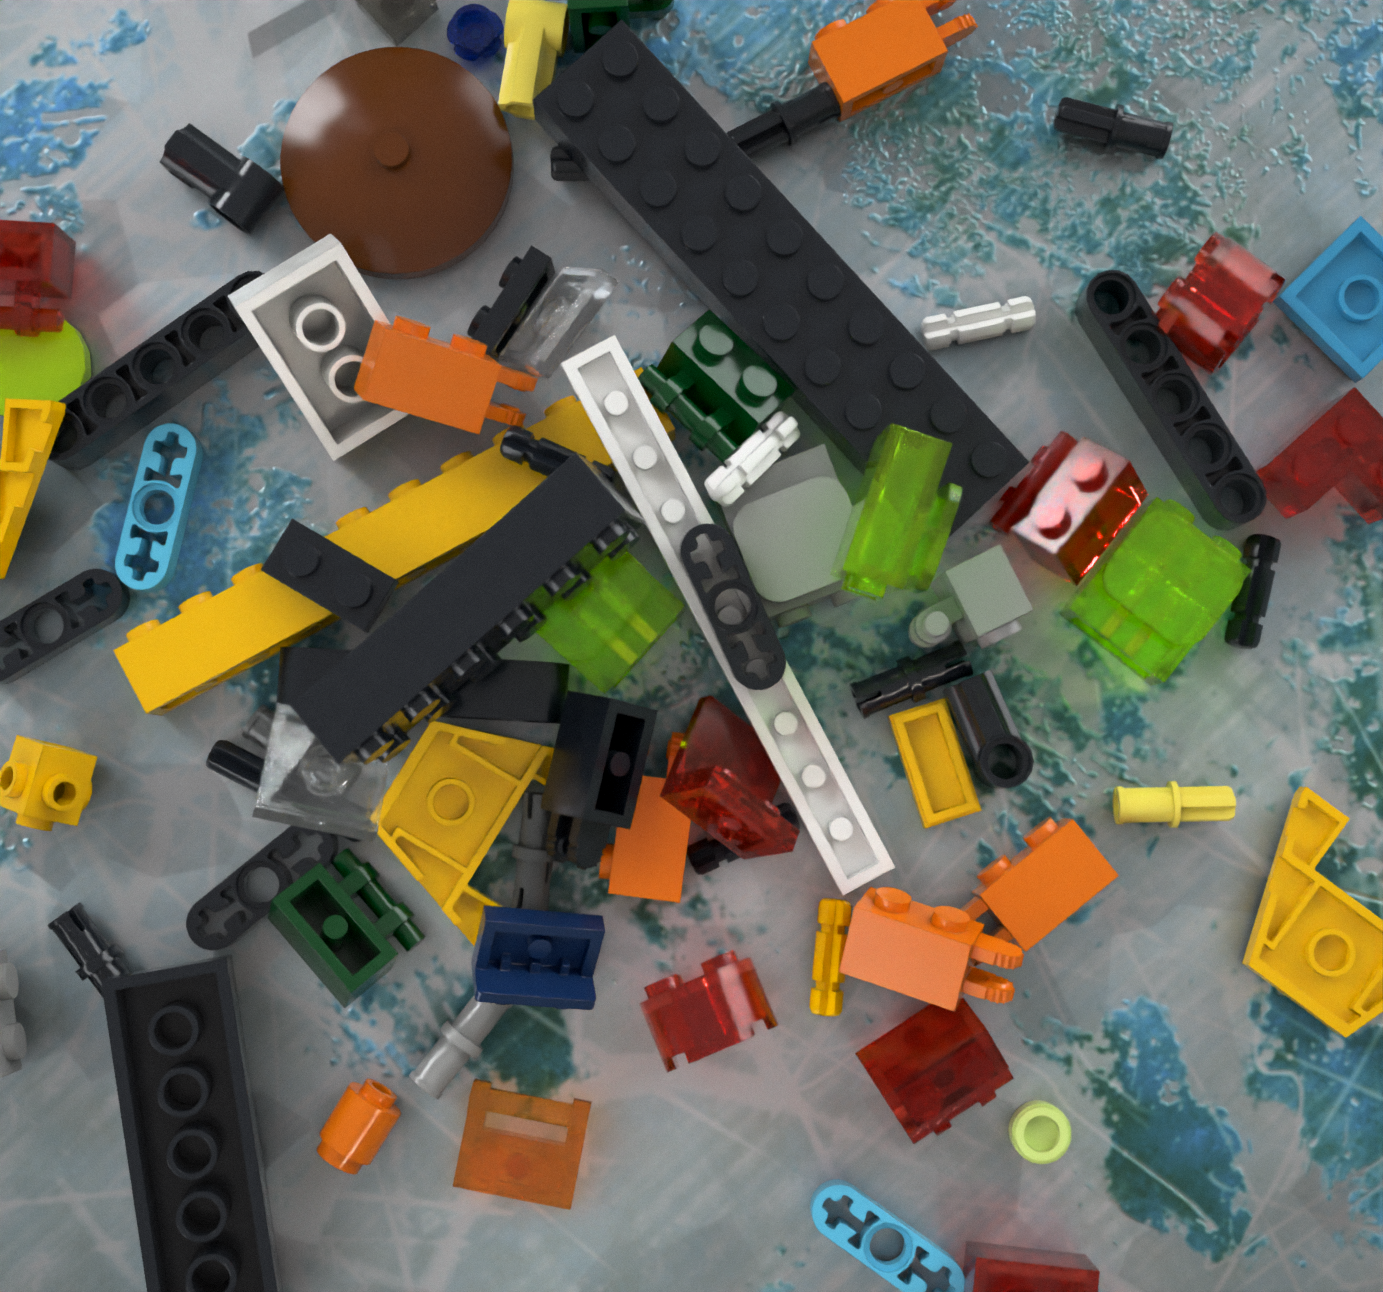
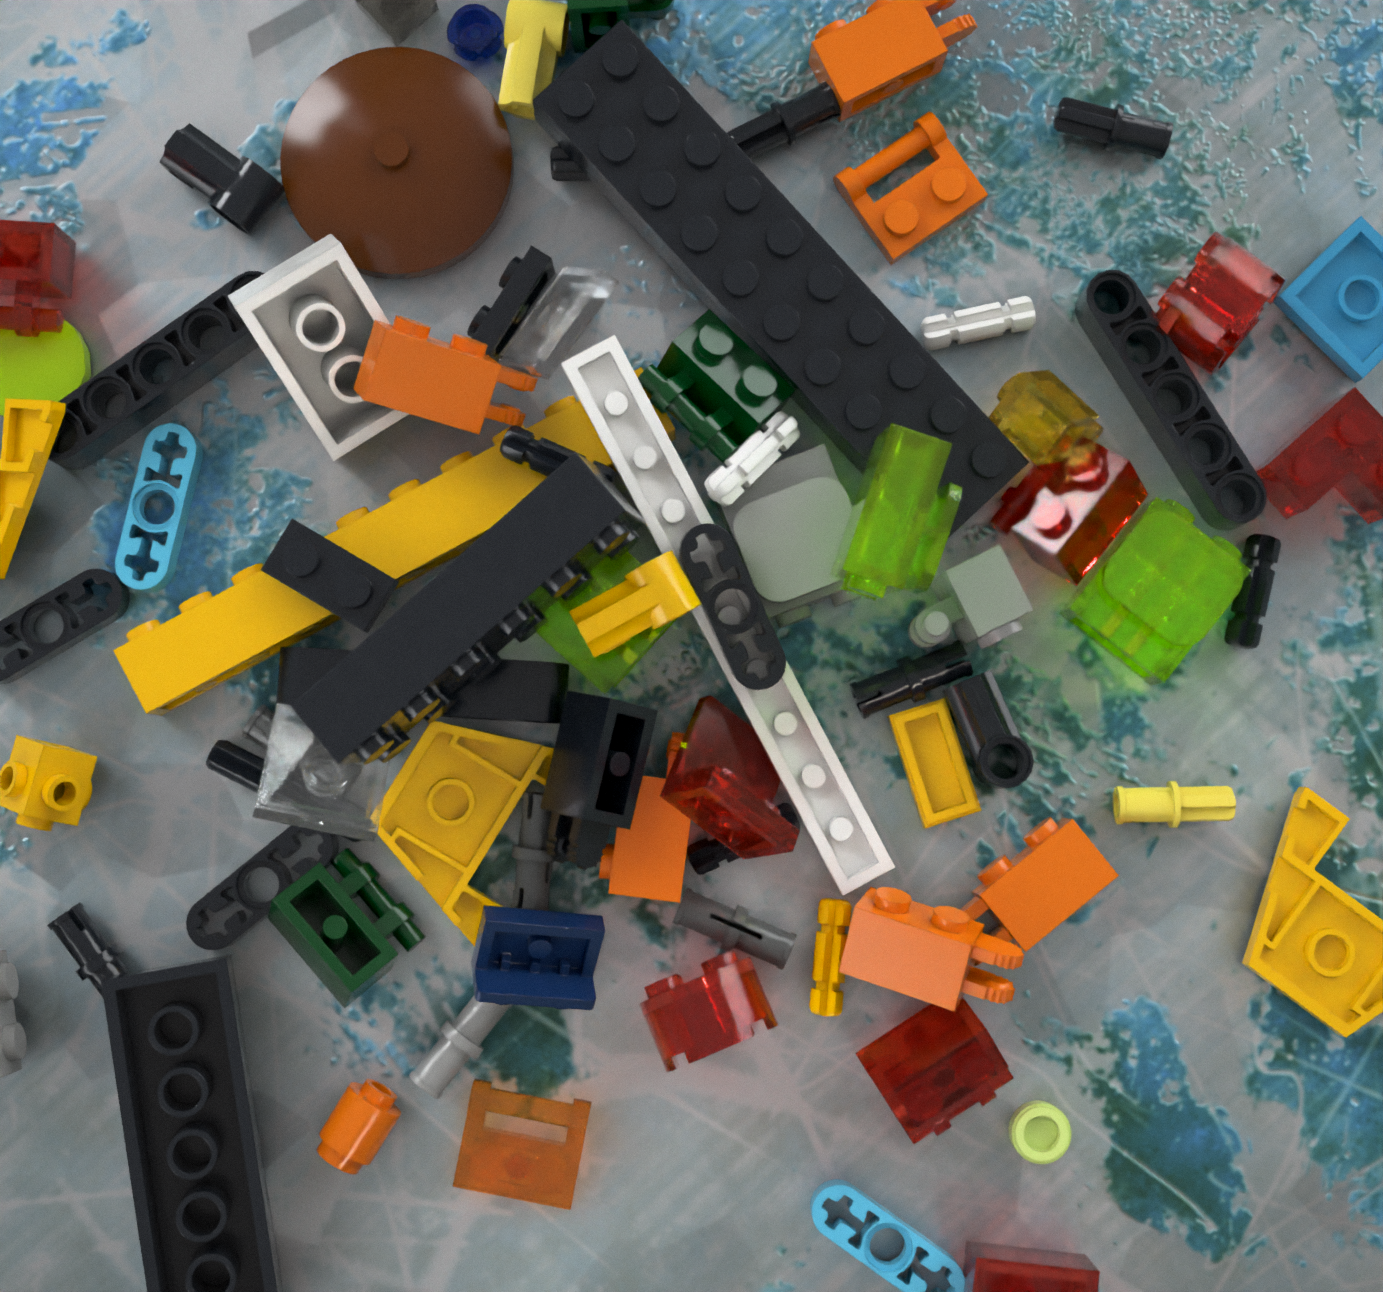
(646, 599): none -> yellow piece
(773, 943): none -> dark grey pin
(920, 204): none -> orange plate
(1043, 416): none -> clear yellow brick

